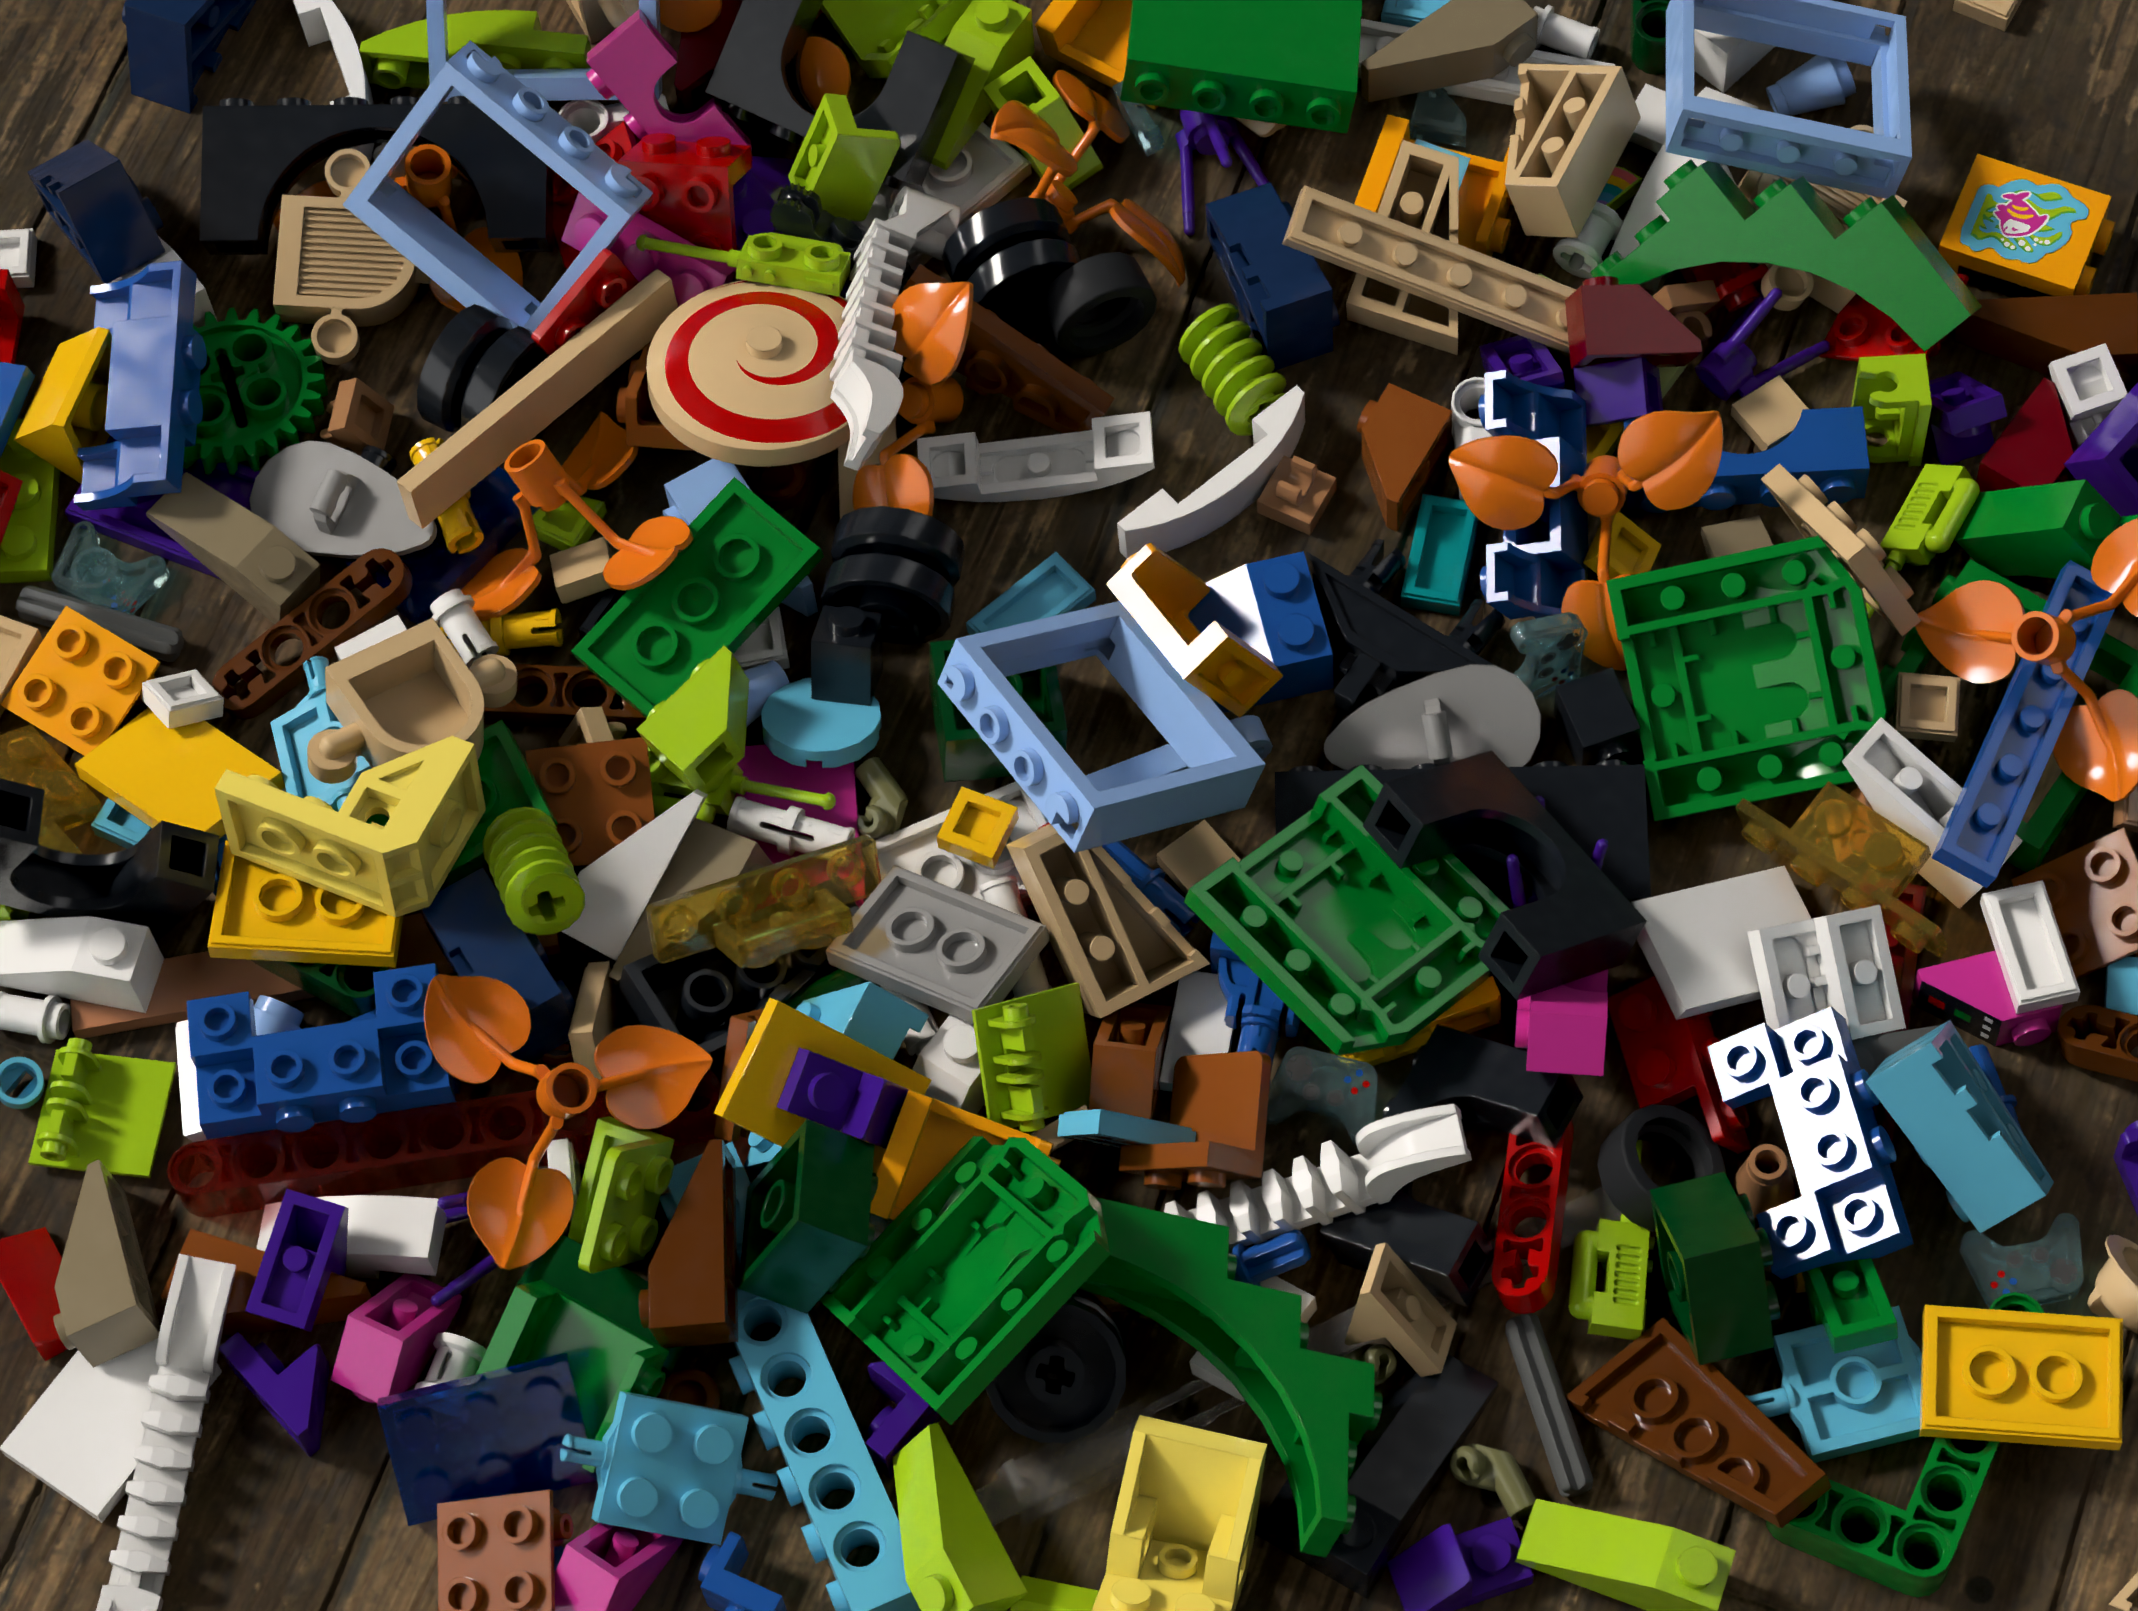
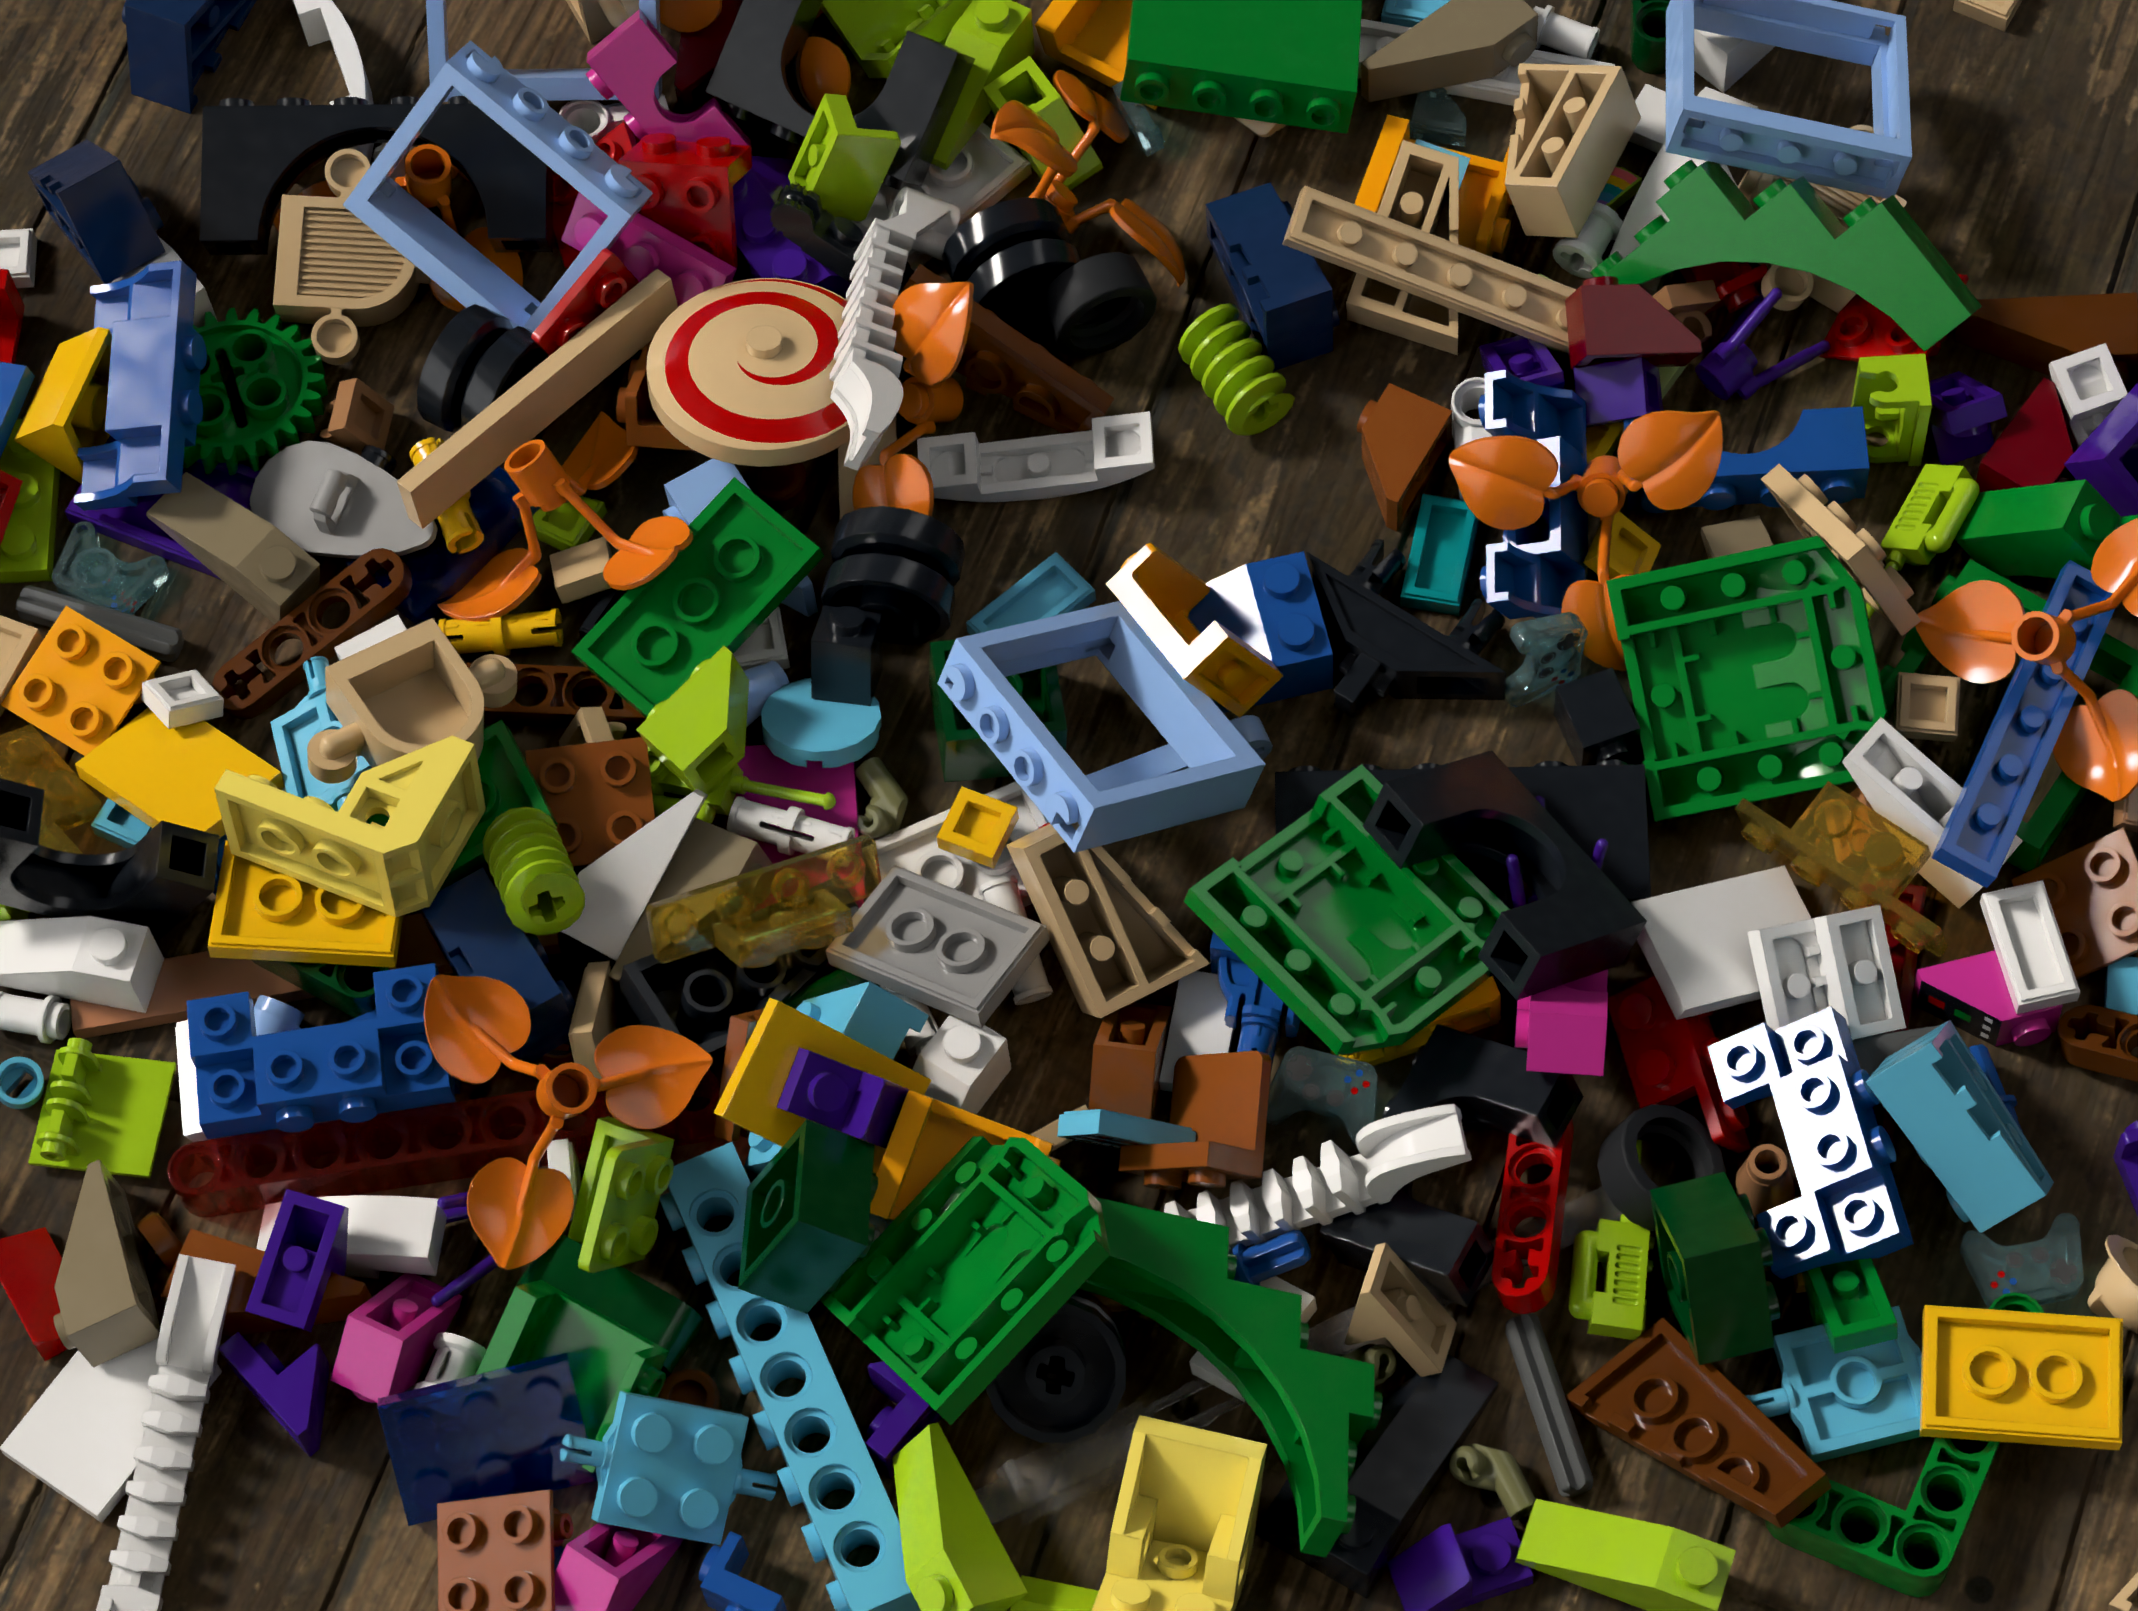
(160, 1239): none -> reddish brown tile
(457, 618): white pin -> none
(514, 36): lime slope -> none
(695, 1266): reddish brown slope -> none
(773, 260): lime piece -> none
(1033, 1057): lime hinge -> none
(1154, 887): blue axle -> none
(1194, 856): tan tile -> none
(1210, 136): dark purple plant -> none
(1227, 493): white slope -> none
(1297, 494): medium nougat tile -> none
(1441, 722): light grey shield -> none
(1769, 413): tan tile -> none
(1812, 86): light blue cone -> none
(2027, 228): panel -> none

